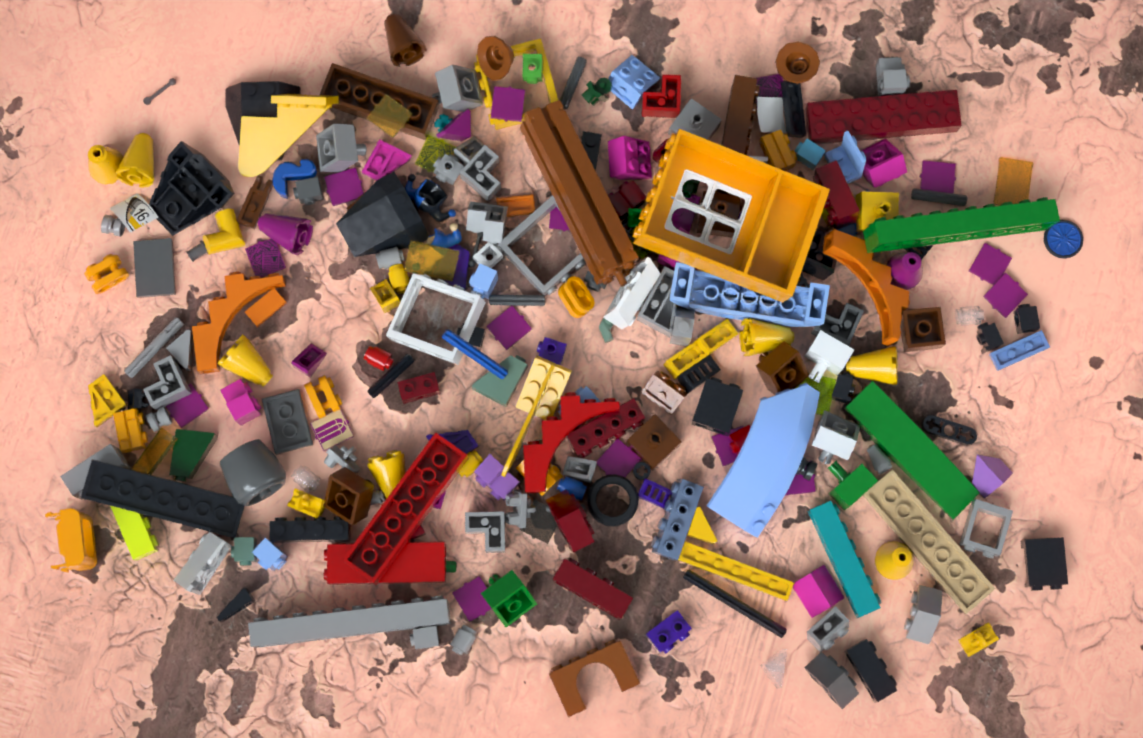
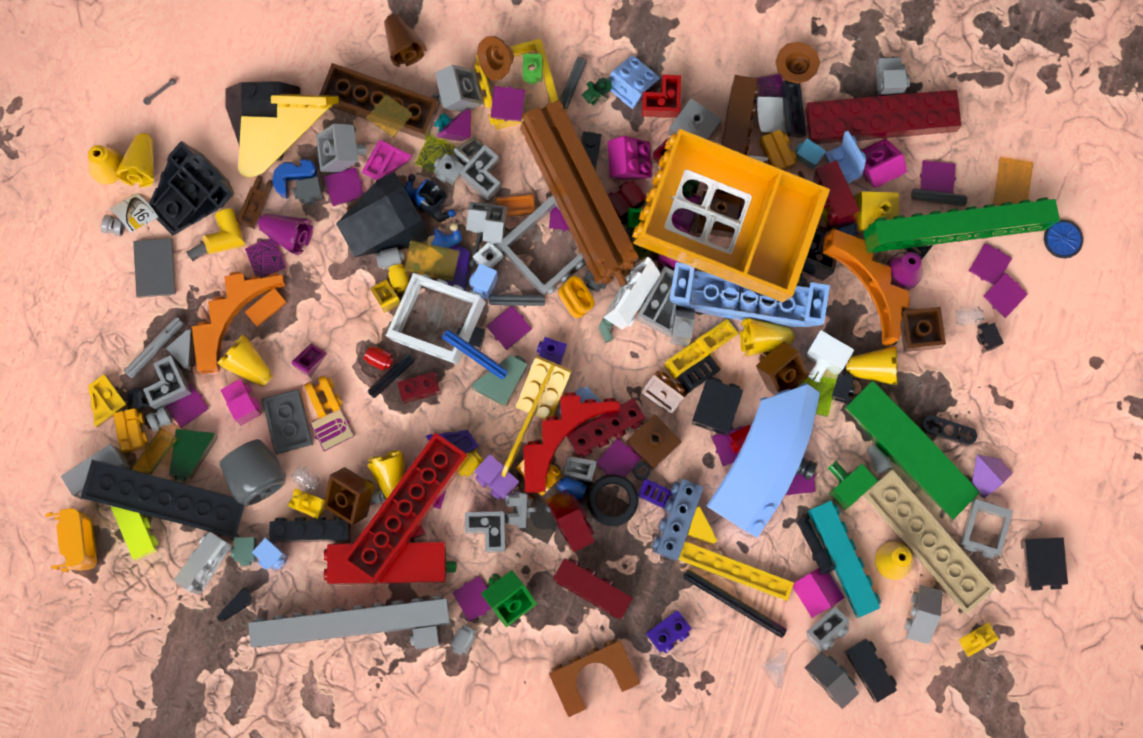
(96, 271): light orange brick -> none
(343, 457): light grey hips -> none
(819, 554): none -> black pin
(835, 437): brick -> none
(843, 327): dark grey brick -> none
(1019, 350): medium blue plate -> none
(1026, 319): black brick -> none

